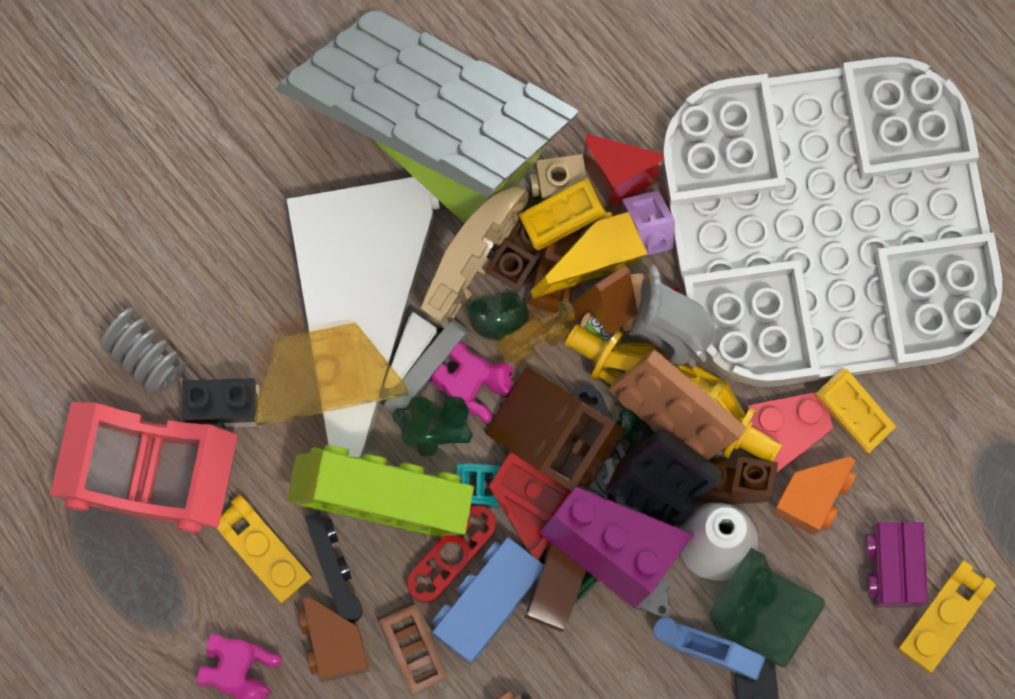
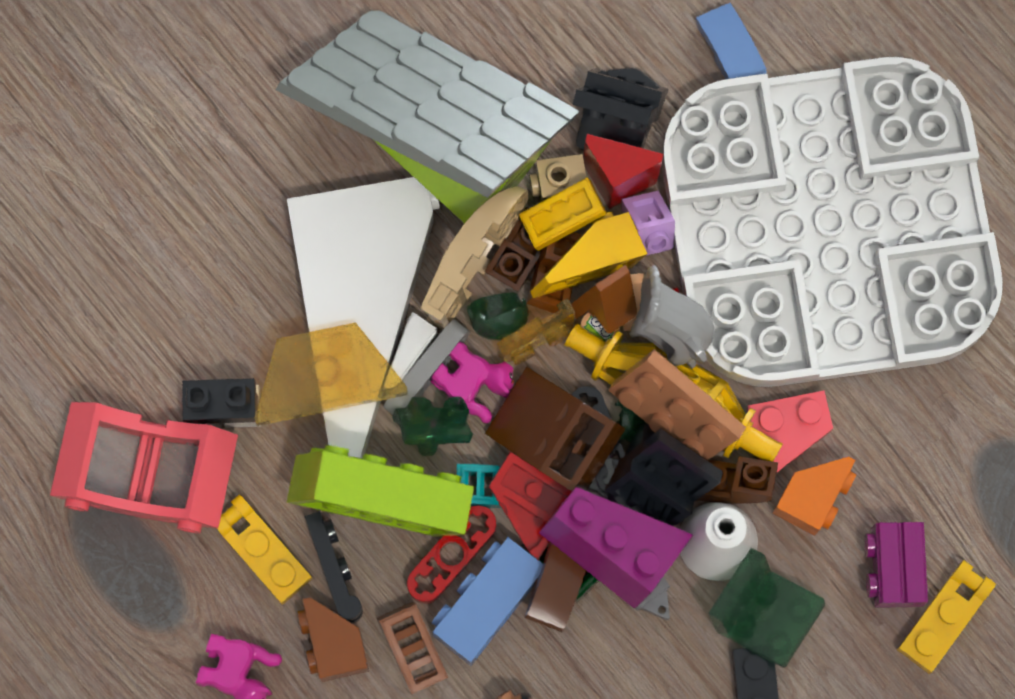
(140, 355): light grey piece -> none
(619, 105): none -> black piece
(709, 648): medium blue piece -> none
(730, 42): none -> medium blue slope
(855, 410): yellow plate -> none

